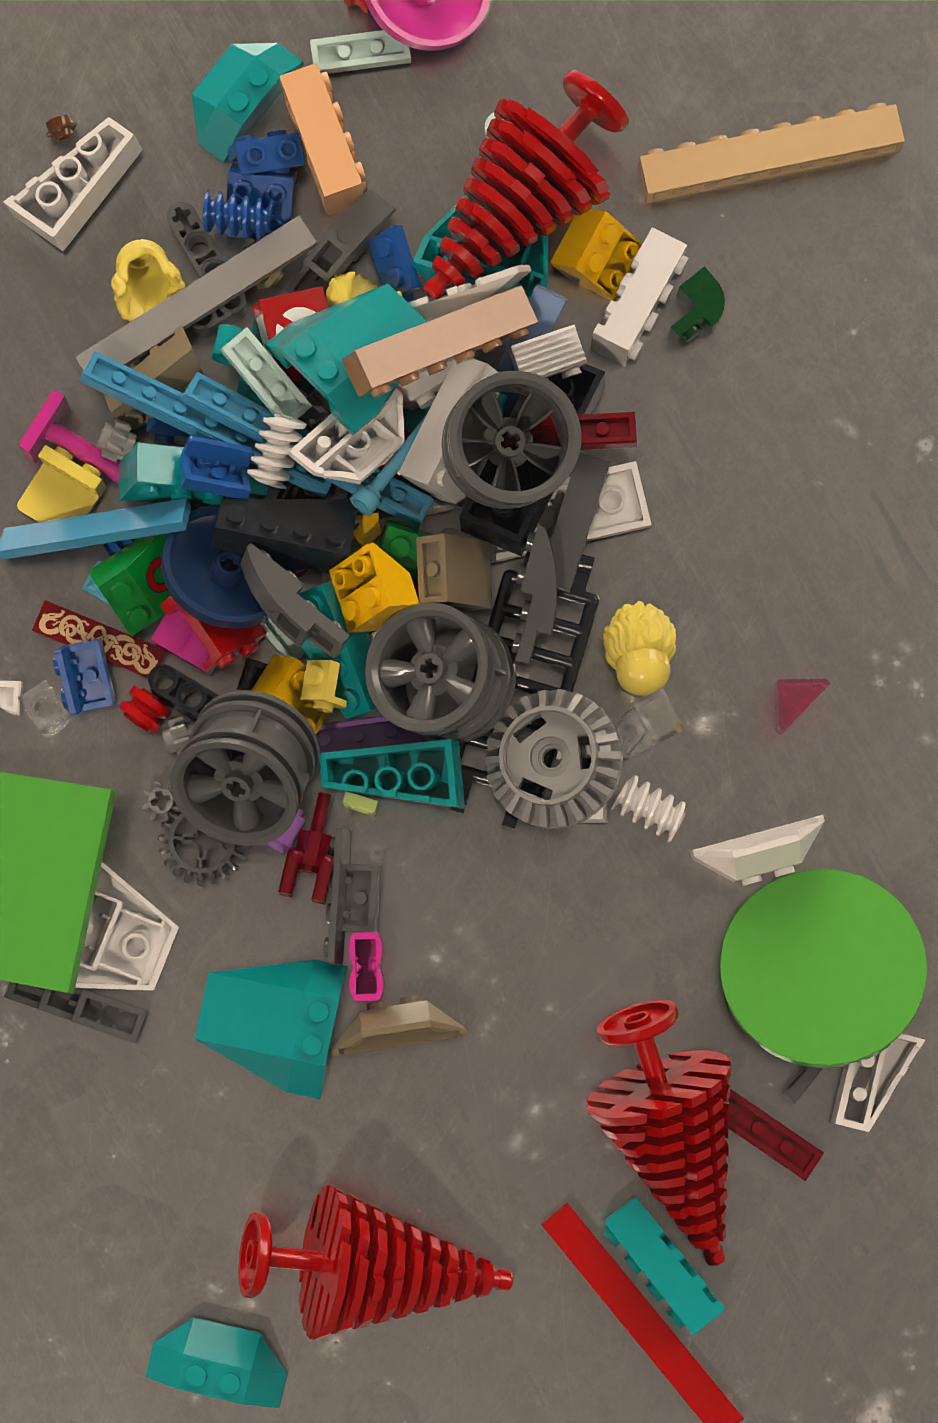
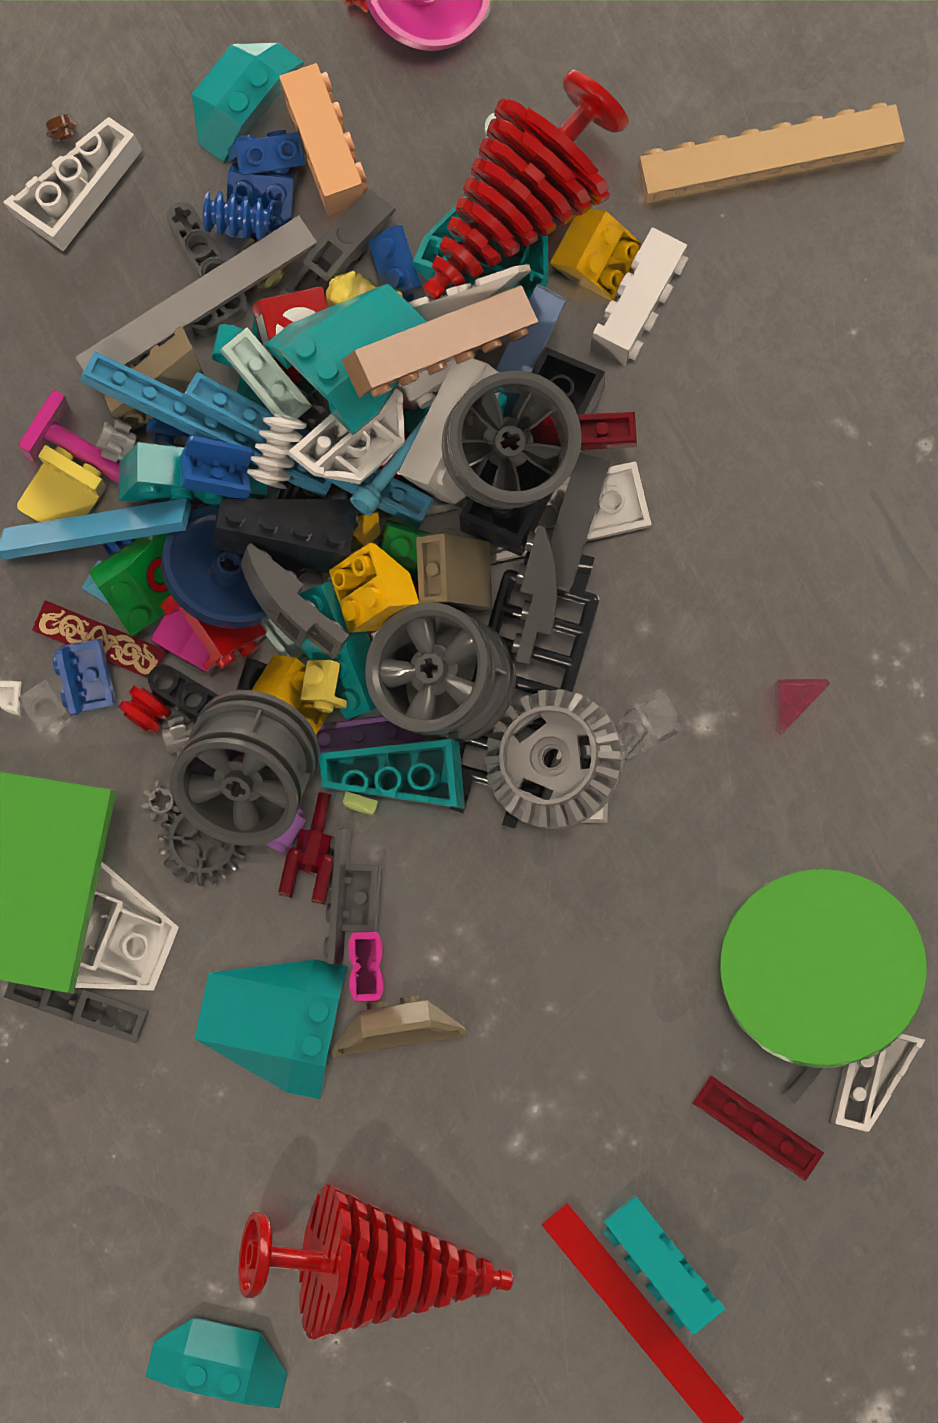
(143, 278): light yellow hair -> none
(358, 52): light aqua plate -> none
(550, 354): white brick -> none
(640, 647): light yellow hair -> none
(651, 807): white piece -> none
(670, 1121): red plant -> none
(706, 305): dark green brick -> none
(761, 852): white wedge -> none

